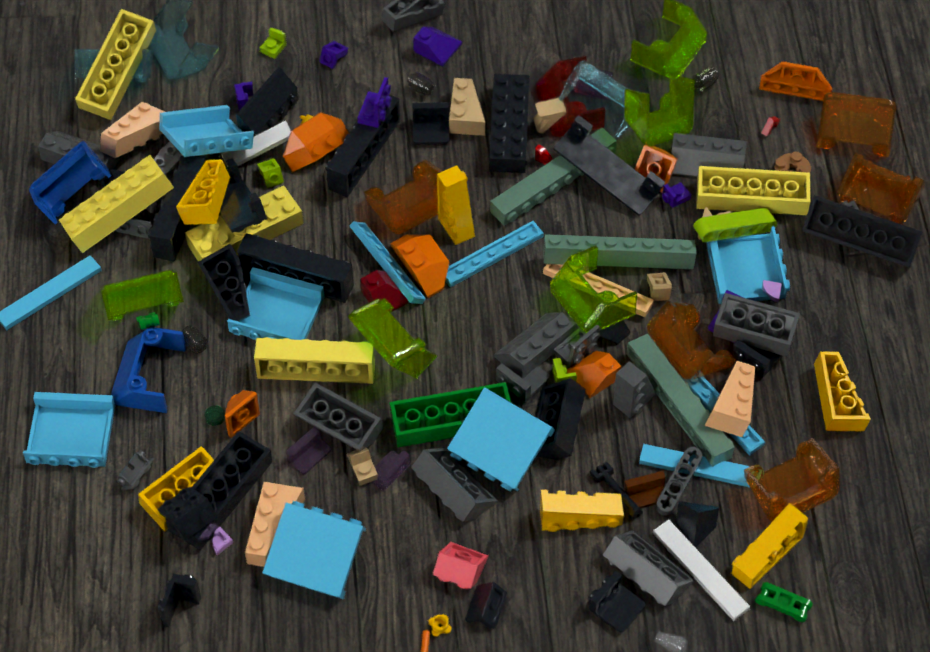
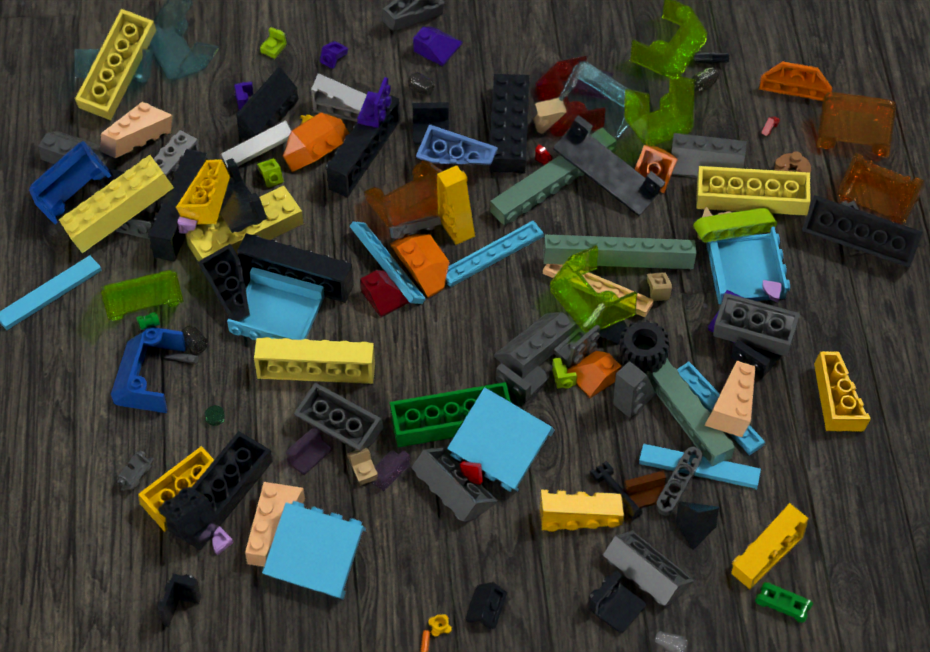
(70, 429): medium azure panel -> none
(186, 225): none -> lavender tile
(188, 358): none -> dark grey helmet
(204, 131): medium azure panel -> none
(241, 411): orange slope -> none
(336, 99): none -> light grey wedge
(391, 339): clear neon green windscreen -> none
(414, 226): none -> dark grey hinge
(451, 148): none -> medium blue wedge
(459, 565): coral slope -> none
(465, 109): tan wedge -> none
(472, 471): none -> red tile
(561, 409): black slope -> none
(644, 334): none -> black tyre
(675, 195): dark purple bracket -> none
(675, 335): clear orange windscreen -> none
(701, 570): white tile -> none
(710, 57): none -> black axle
(801, 481): clear orange windscreen -> none

